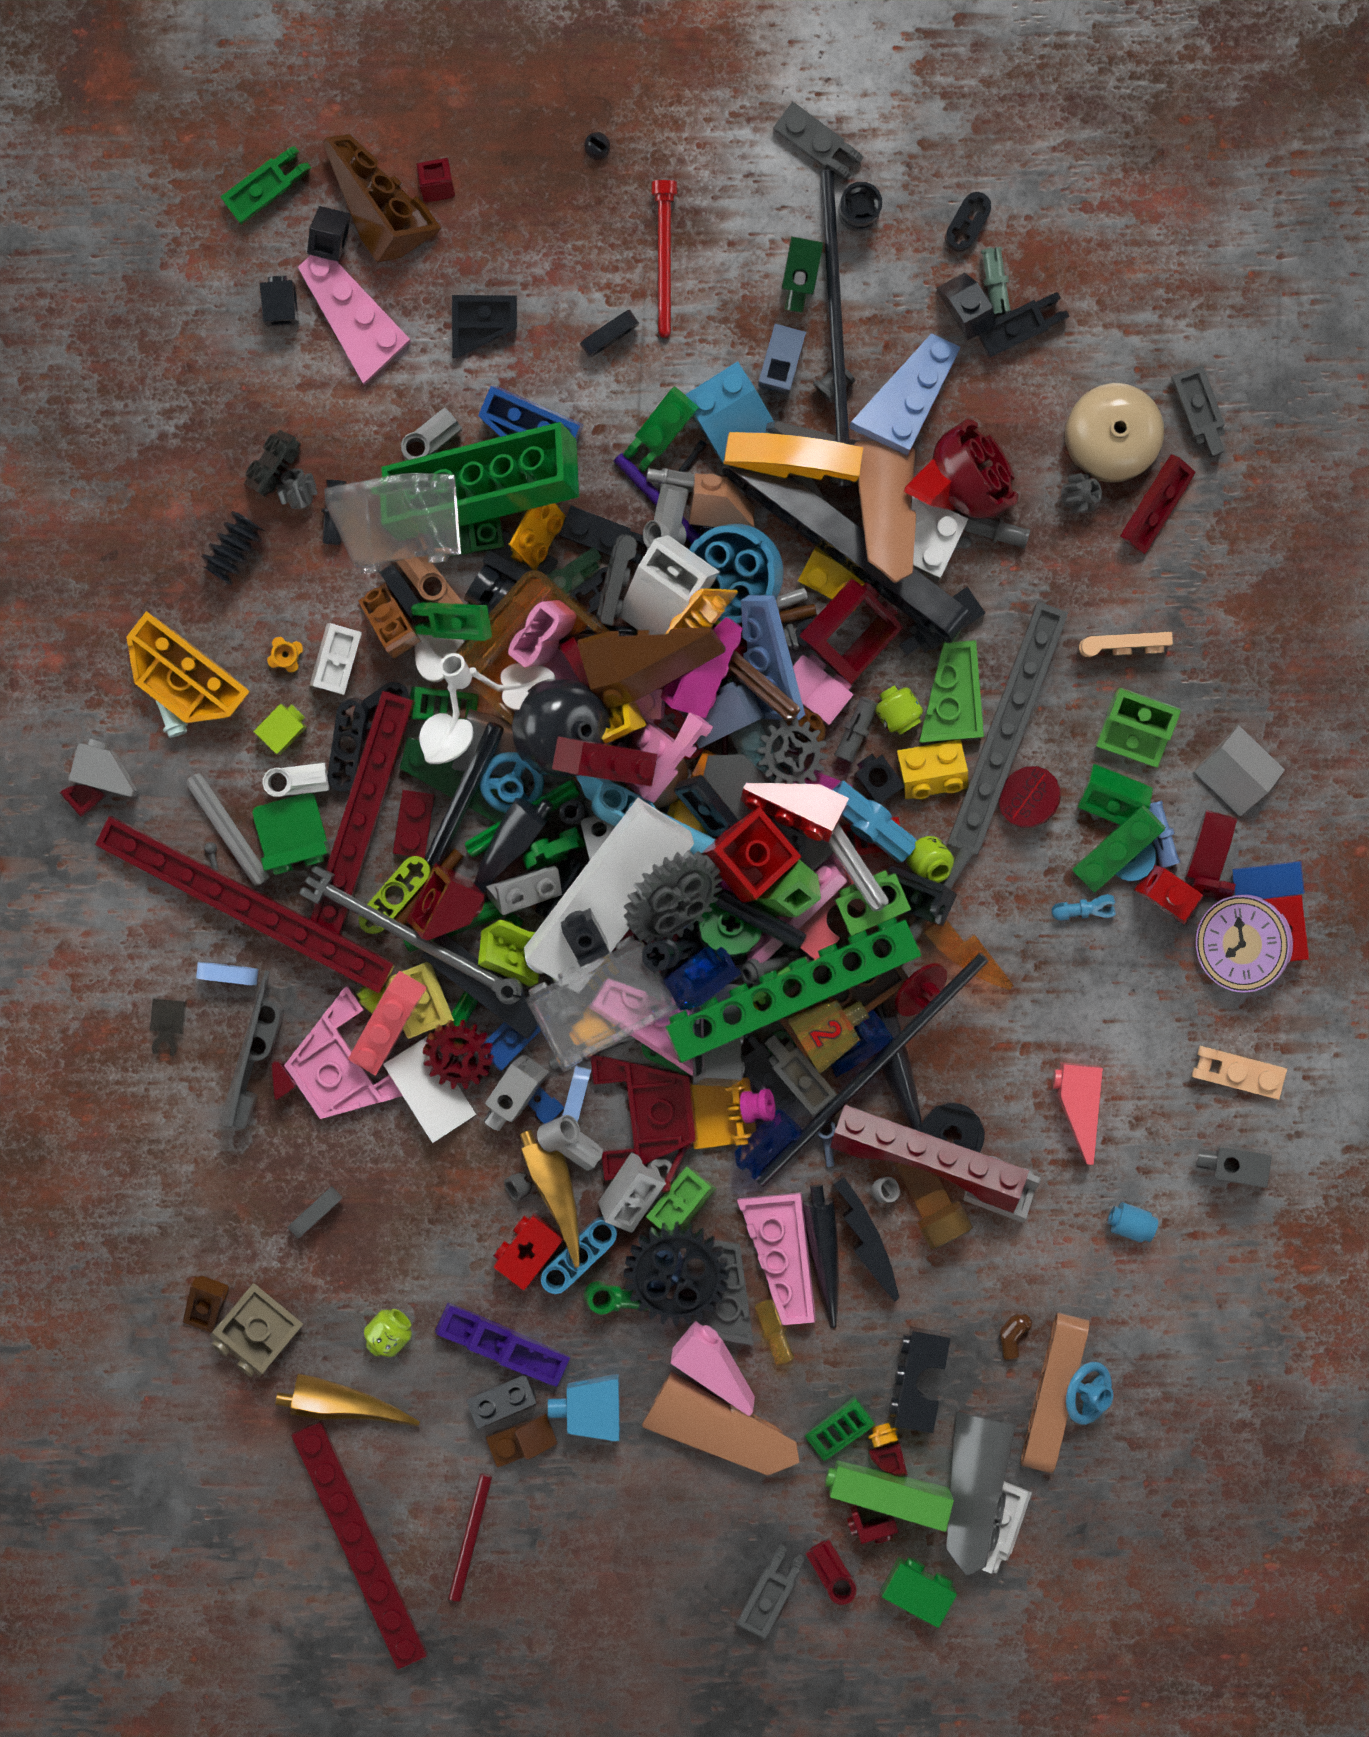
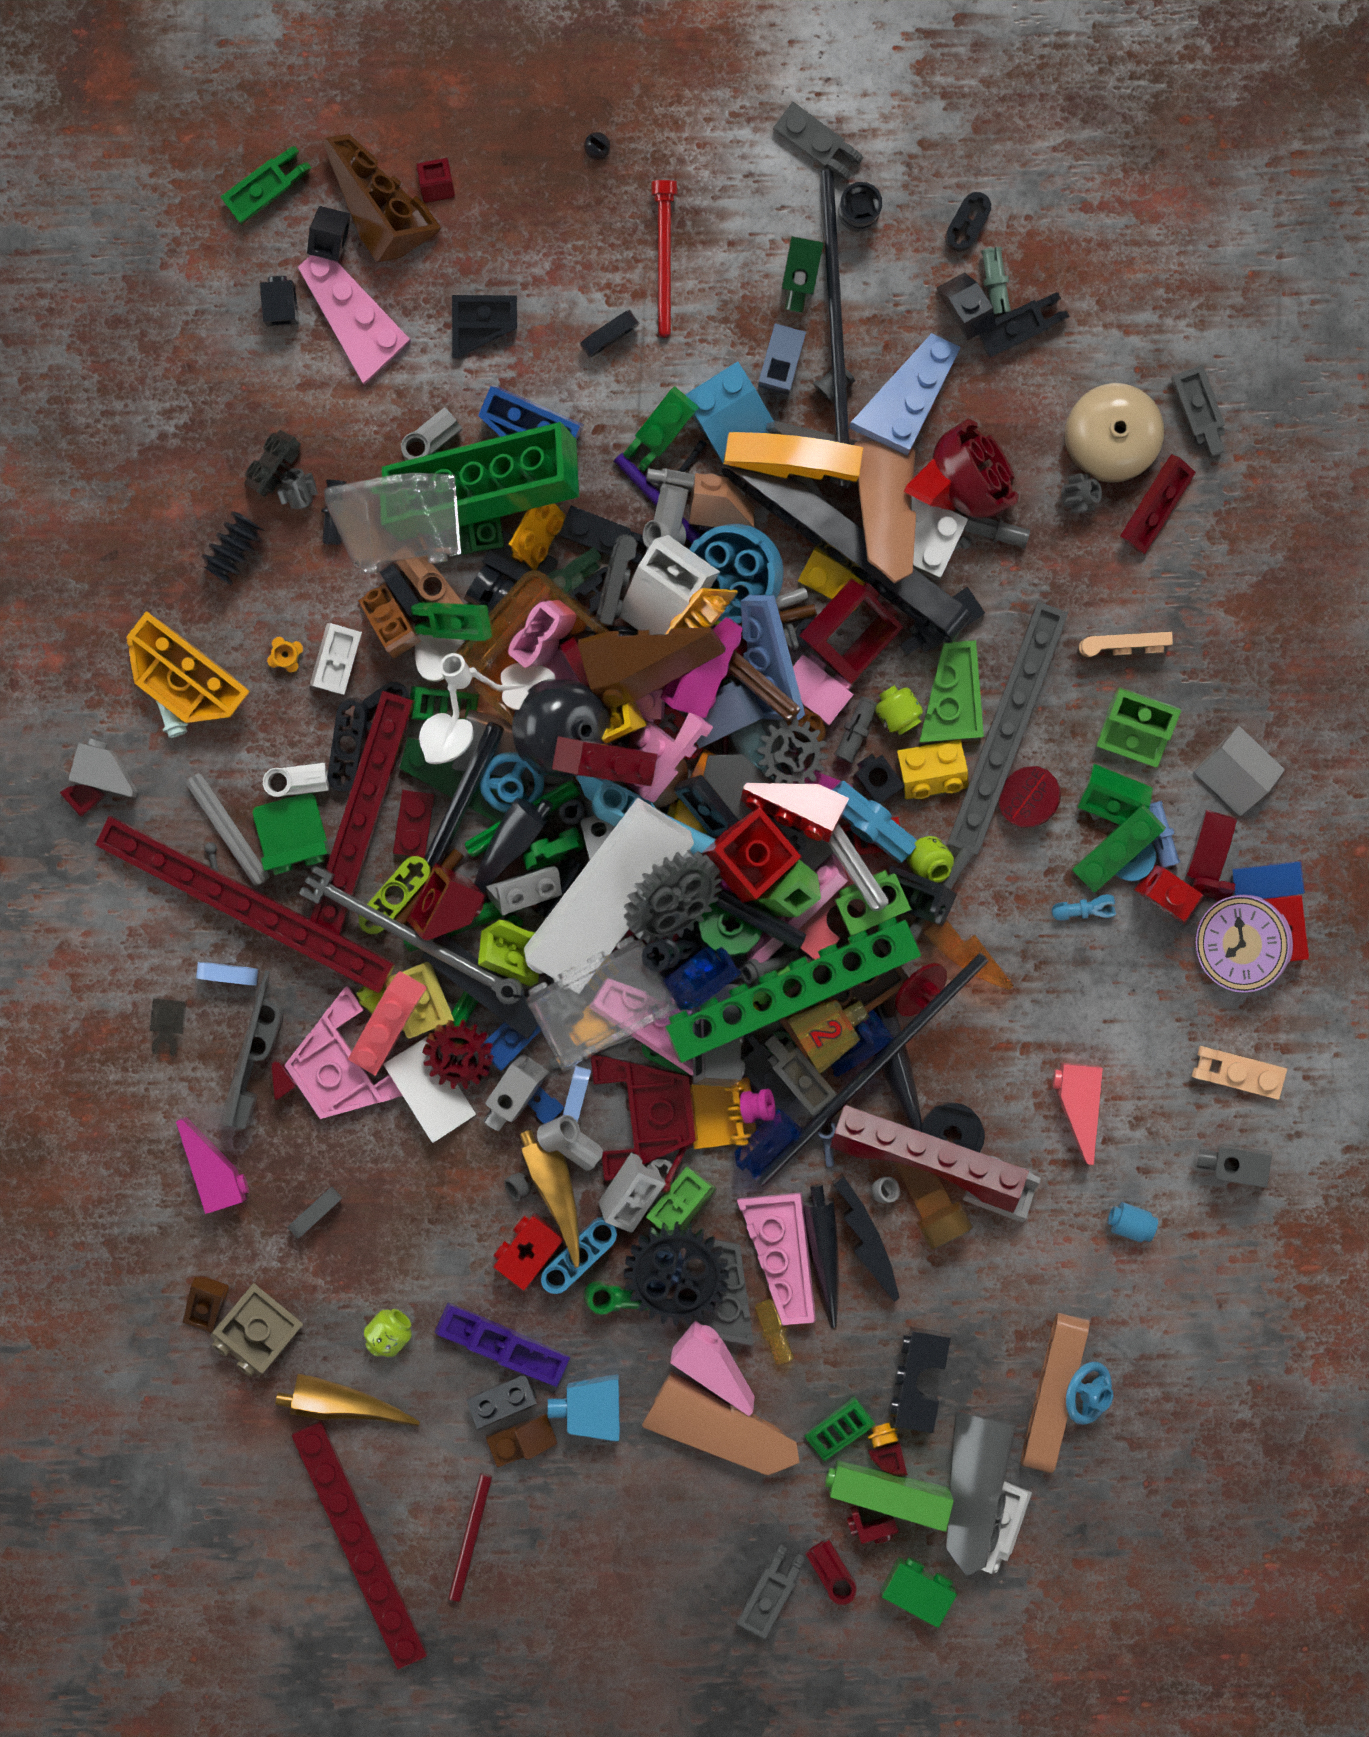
(213, 1173): none -> dark pink slope
(281, 728): lime brick -> none
(590, 947): black brick -> none
(1011, 1332): reddish brown arm -> none

